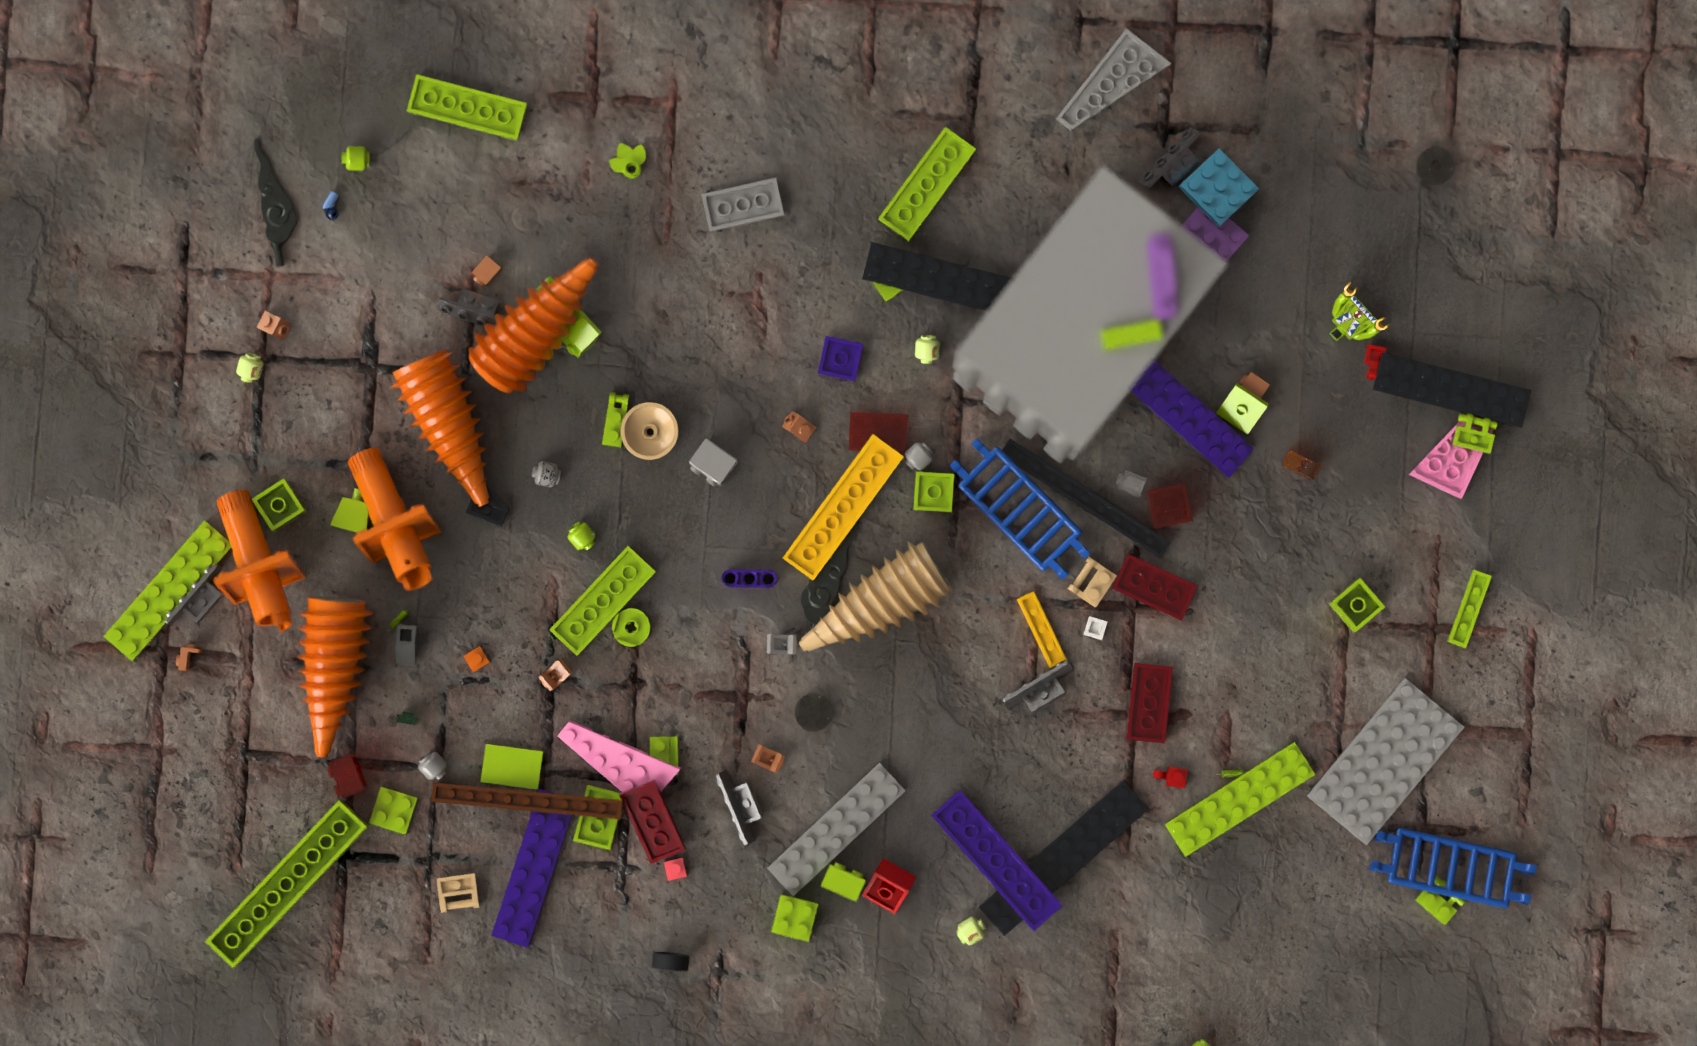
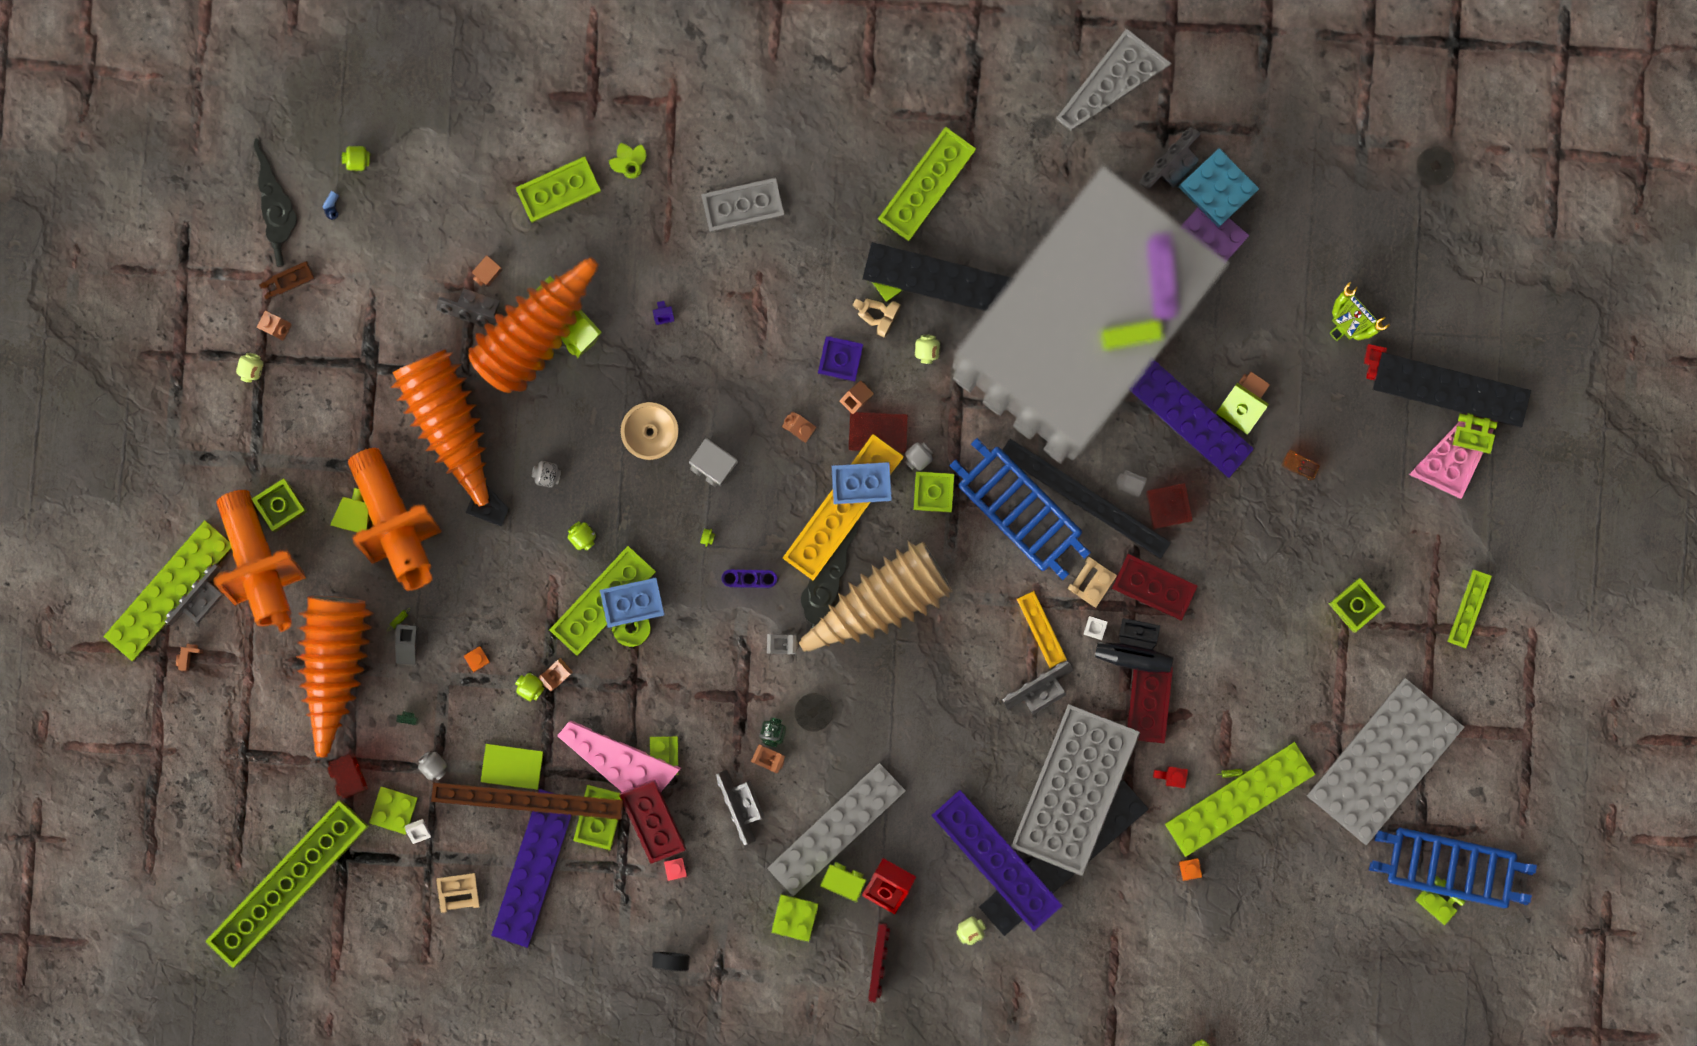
(288, 279): none -> reddish brown hinge
(417, 831): none -> white plate
(467, 107): lime plate -> none
(529, 687): none -> lime head
(558, 189): none -> lime plate
(614, 419): lime plate -> none
(632, 602): none -> medium blue plate
(663, 314): none -> dark purple tile
(707, 537): none -> lime plate
(772, 732): none -> clear green head
(856, 397): none -> nougat brick
(861, 483): none -> medium blue plate
(877, 969): none -> dark red plate
(885, 323): none -> tan piece
(1075, 790): none -> light grey plate
(1136, 648): none -> black plate
(1190, 869): none -> orange plate

